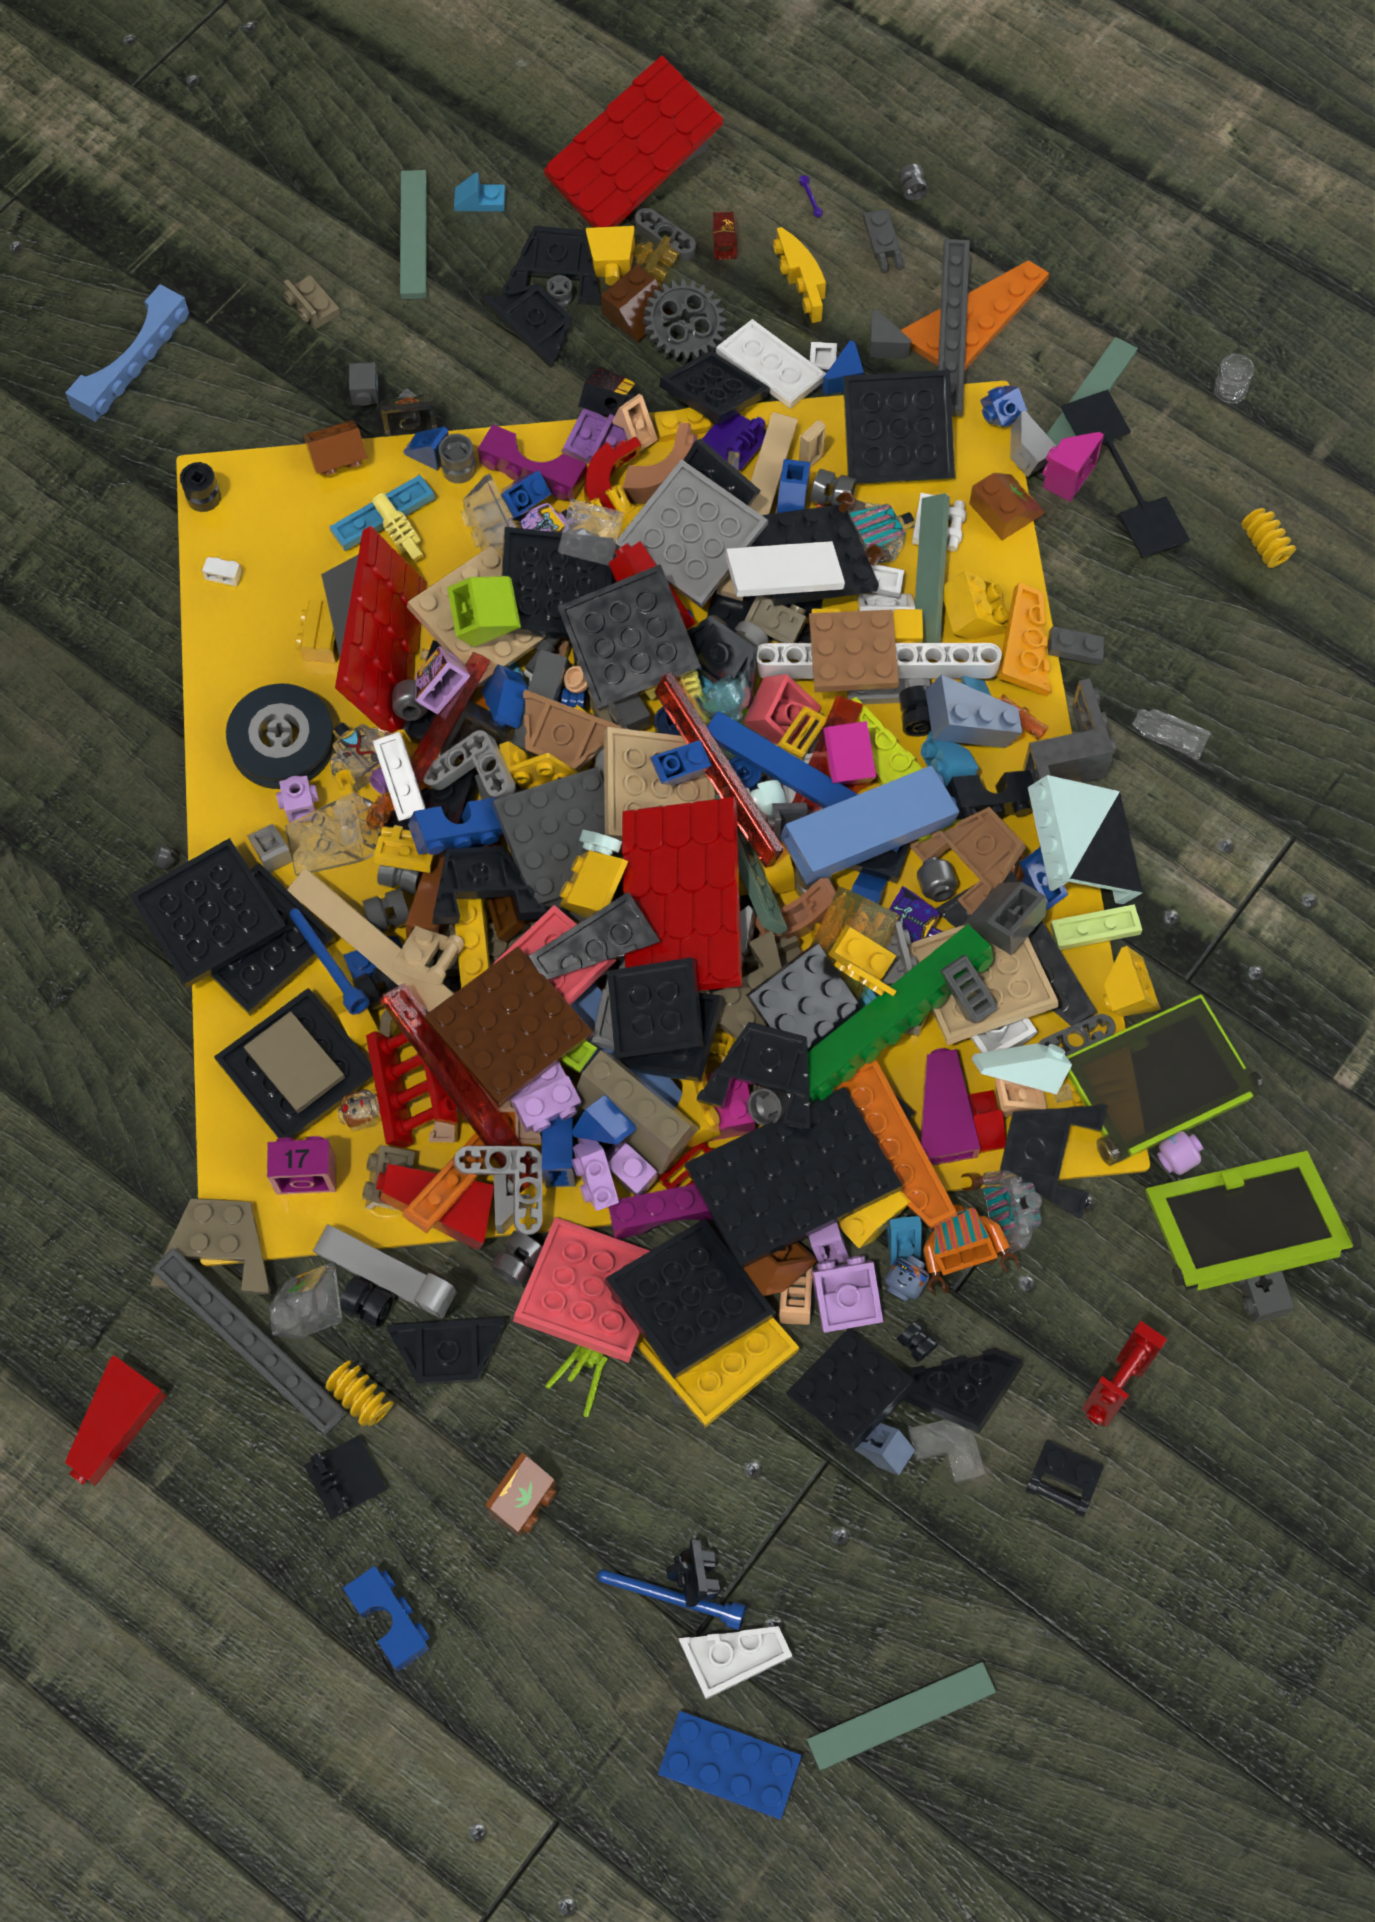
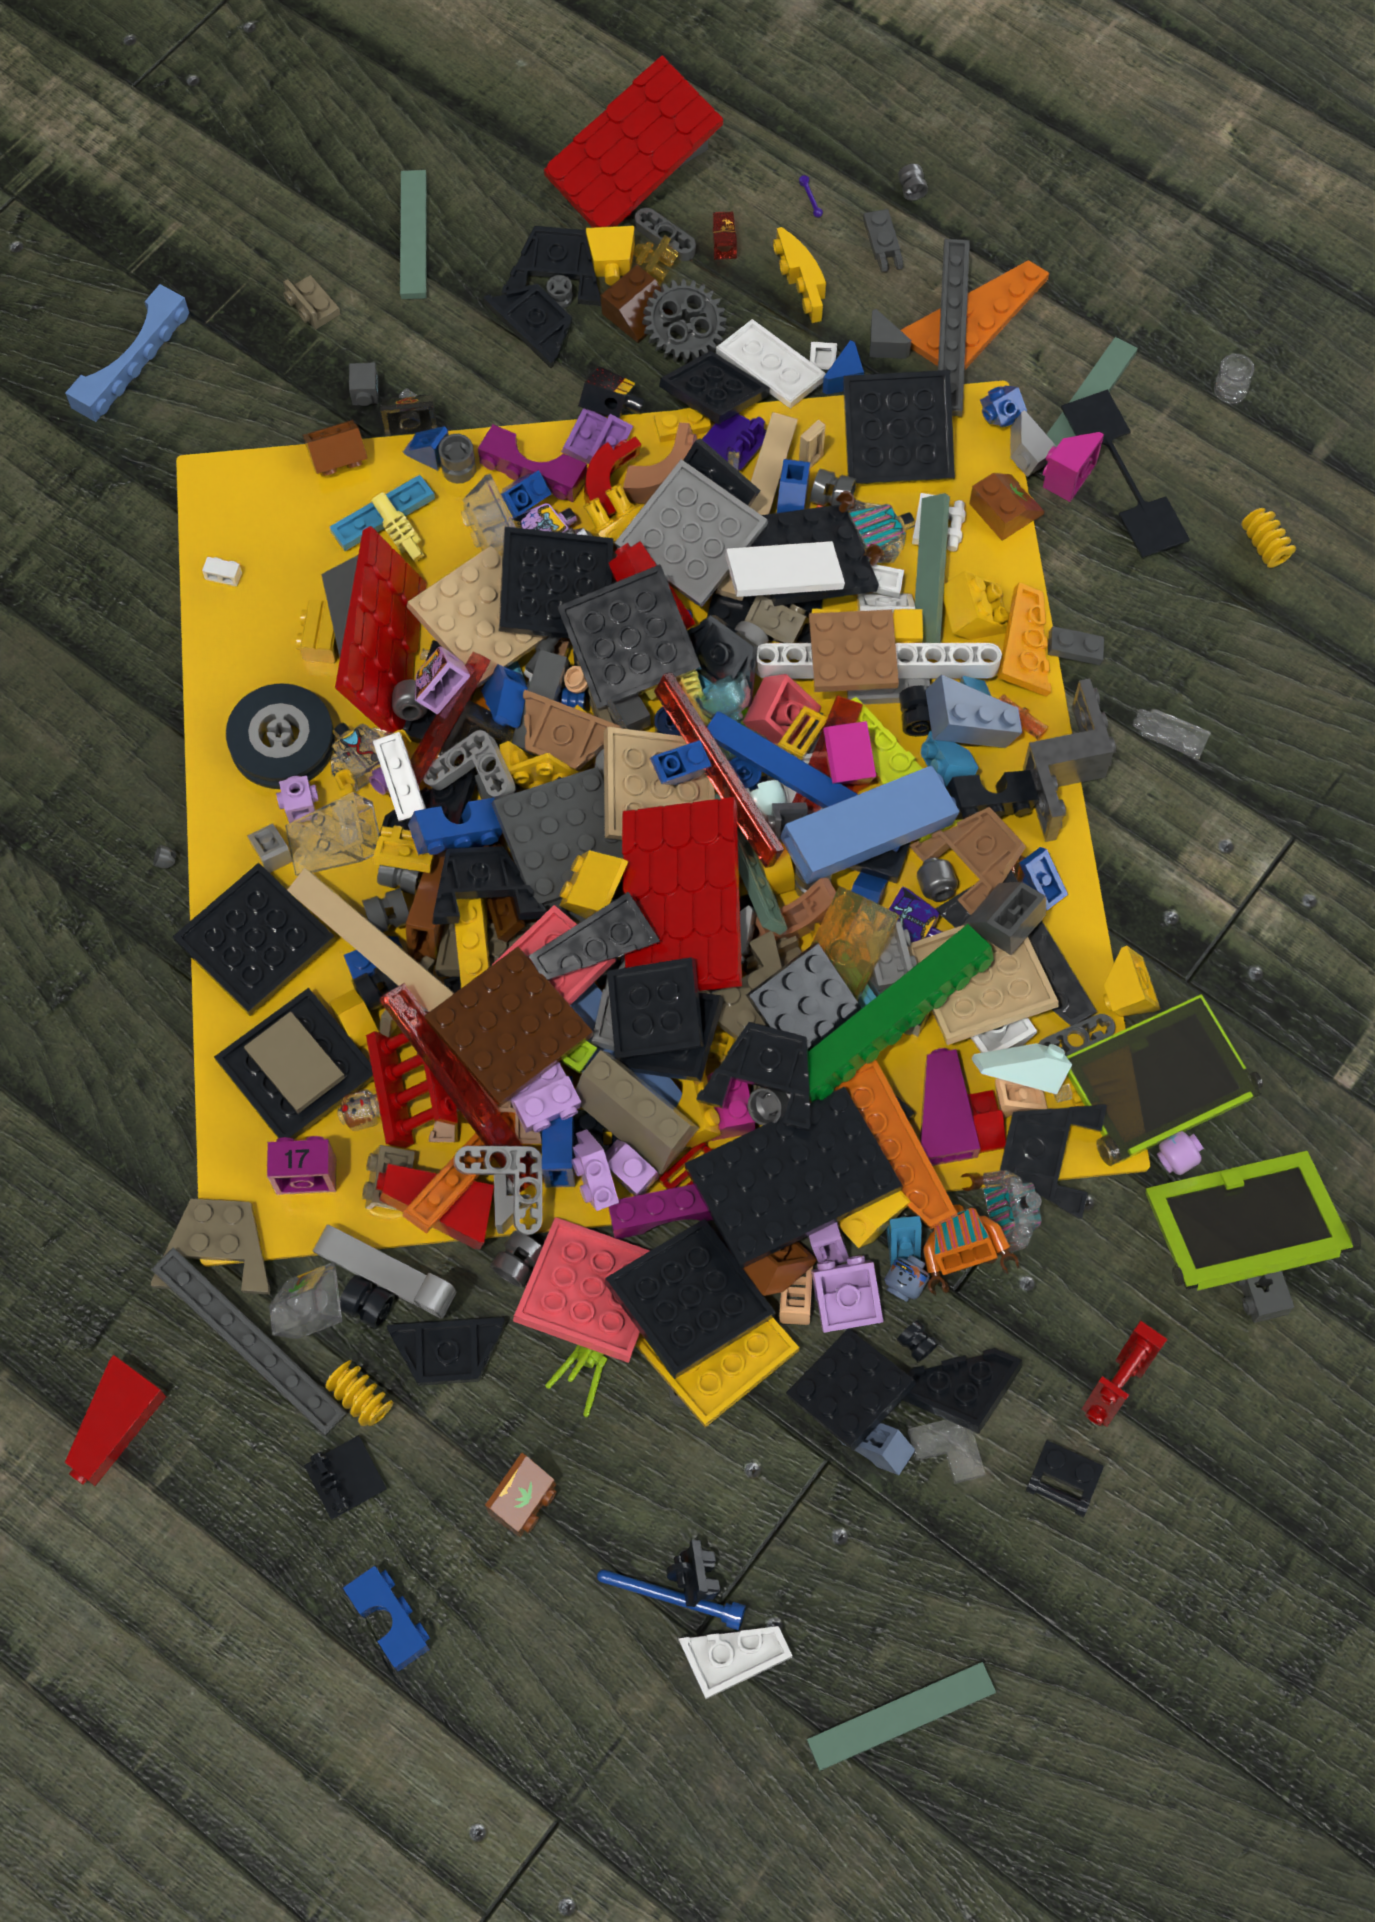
(200, 487): black wheel -> none
(208, 912): black plate -> none
(354, 999): blue piece -> none
(379, 812): clear orange pin -> none
(419, 952): tan plate -> none
(476, 197): dark azure slope -> none
(483, 608): lime slope -> none
(590, 532): clear bracket -> none
(599, 842): light aqua plate -> none
(603, 1123): blue slope -> none
(636, 421): light nougat slope -> none
(729, 1765): blue plate -> none
(862, 959): yellow bracket -> none
(983, 996): dark grey slope -> none
(1084, 836): light aqua panel -> none
(1096, 927): yellowish green plate -> none

